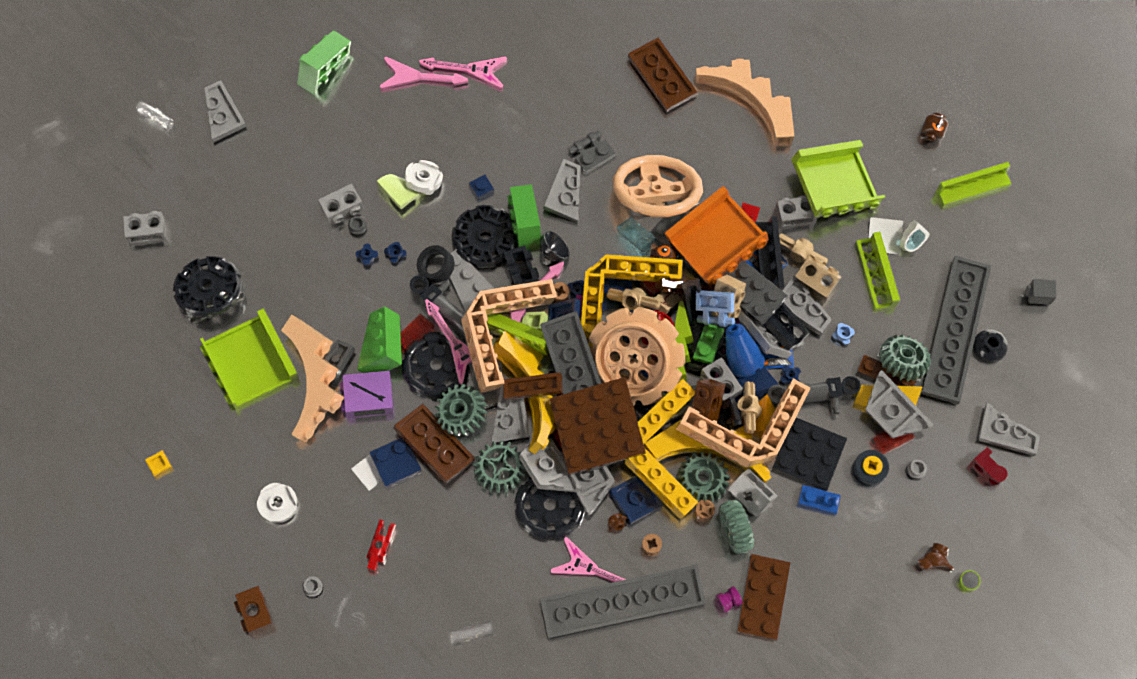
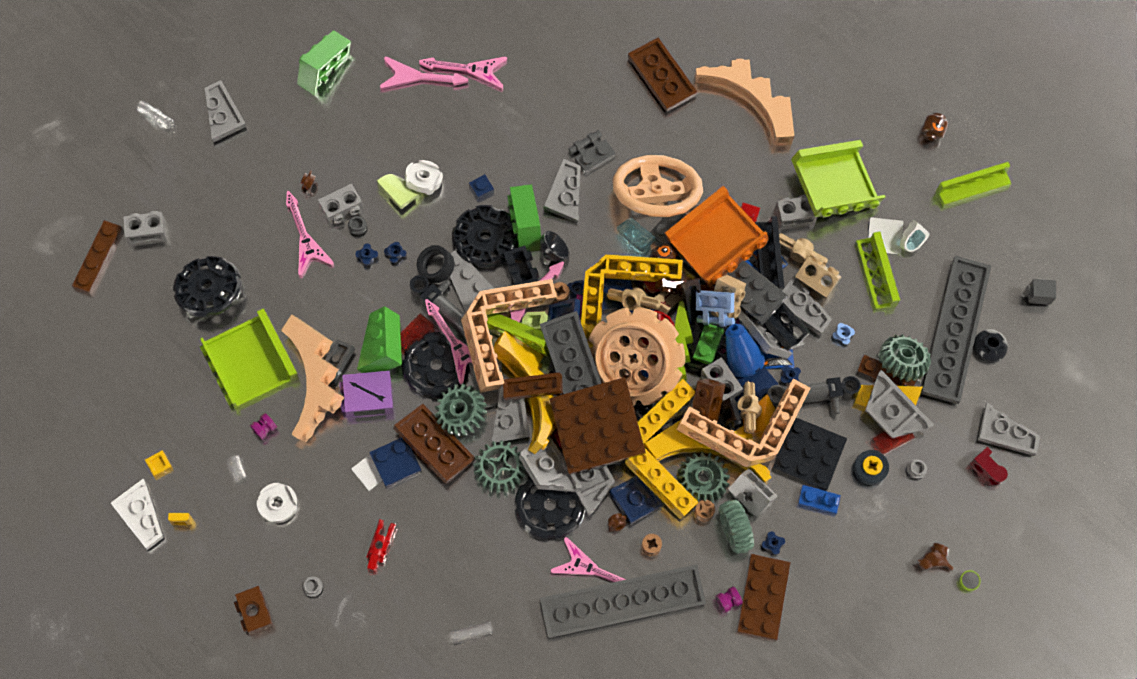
(97, 257): none -> reddish brown plate
(139, 514): none -> white wing
(180, 519): none -> yellow tile
(236, 467): none -> clear pin
(263, 426): none -> magenta wheel
(307, 180): none -> reddish brown plate
(307, 246): none -> bright pink piece
(779, 541): none -> dark blue plate

